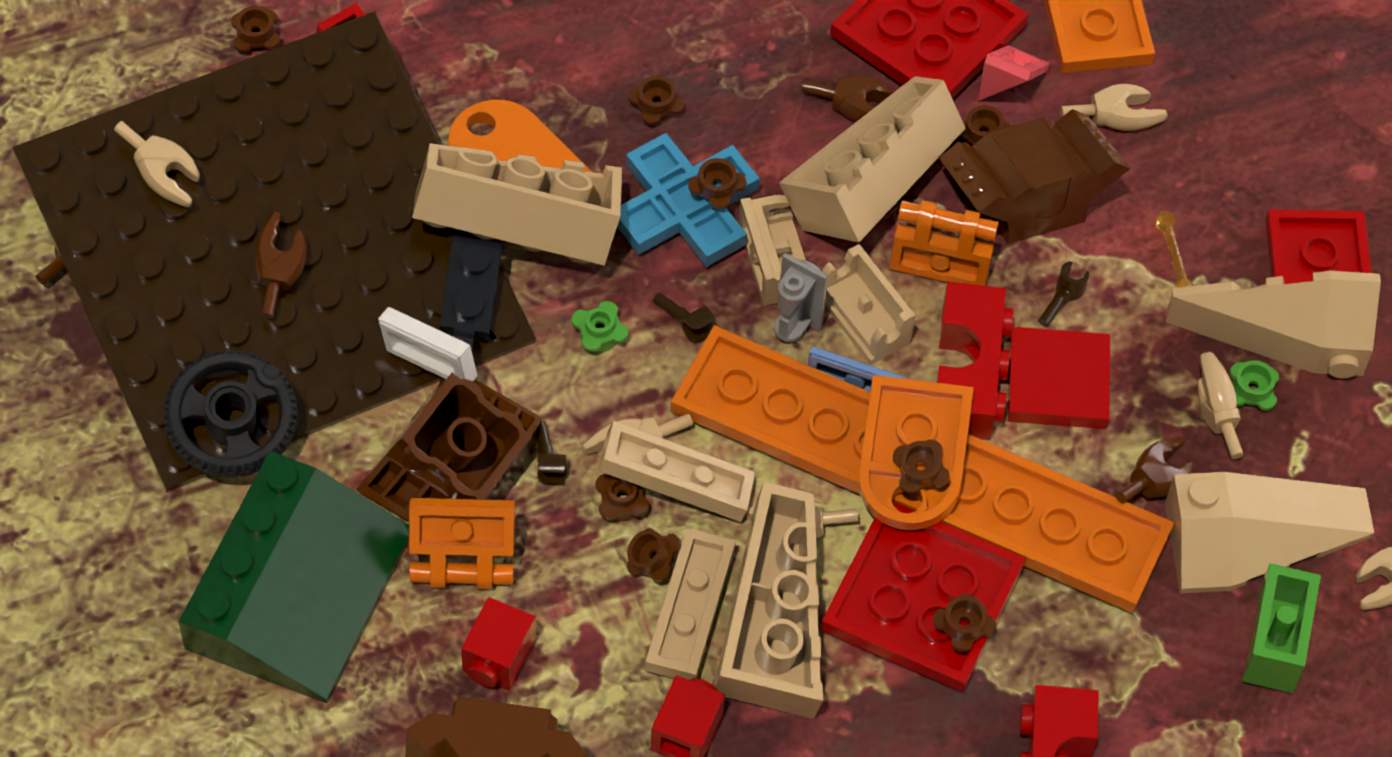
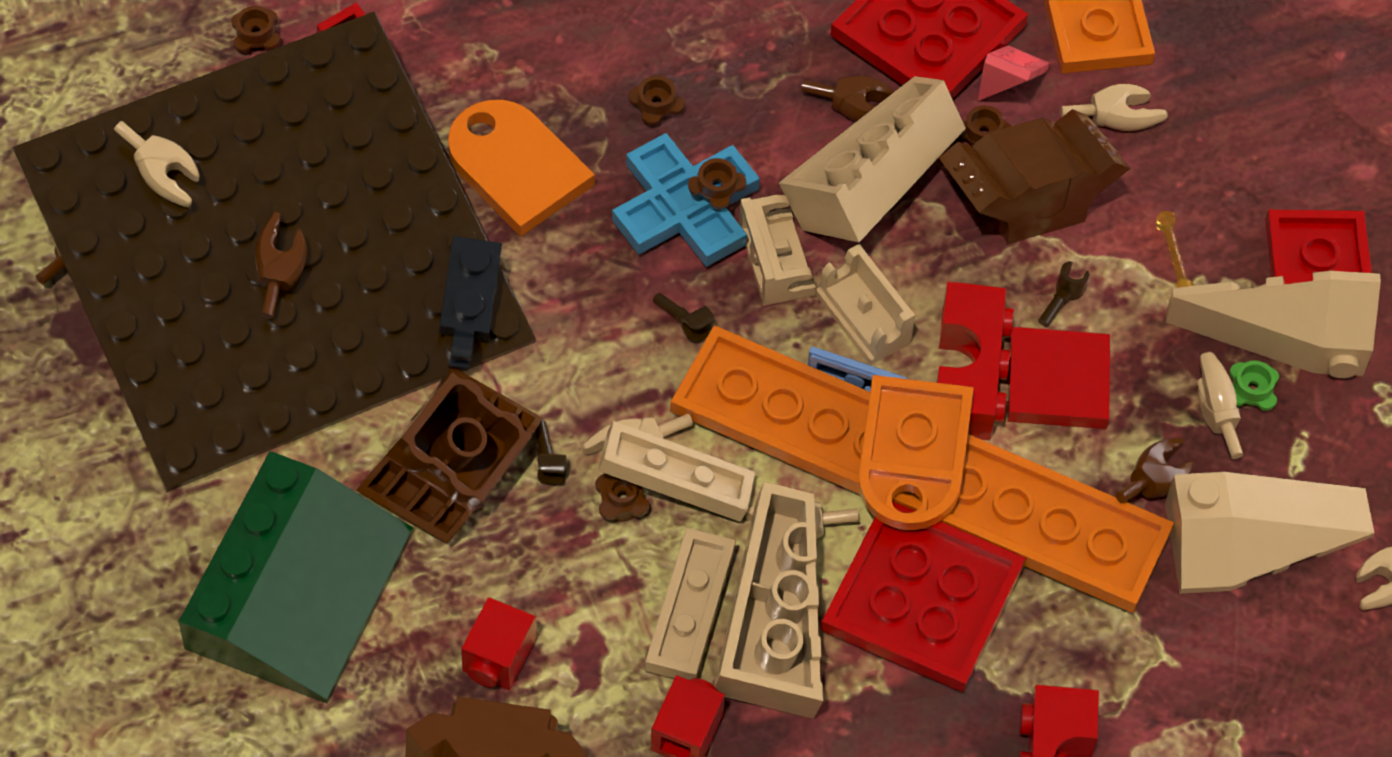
(186, 403): black wheel -> none
(426, 346): white tile -> none
(461, 528): orange plate -> none
(521, 201): tan wedge -> none
(600, 339): bright green plate -> none
(645, 546): reddish brown plate -> none
(800, 298): light grey hinge -> none
(917, 452): reddish brown plate -> none
(939, 254): orange plate -> none
(969, 608): reddish brown plate -> none
(1281, 628): bright green brick -> none

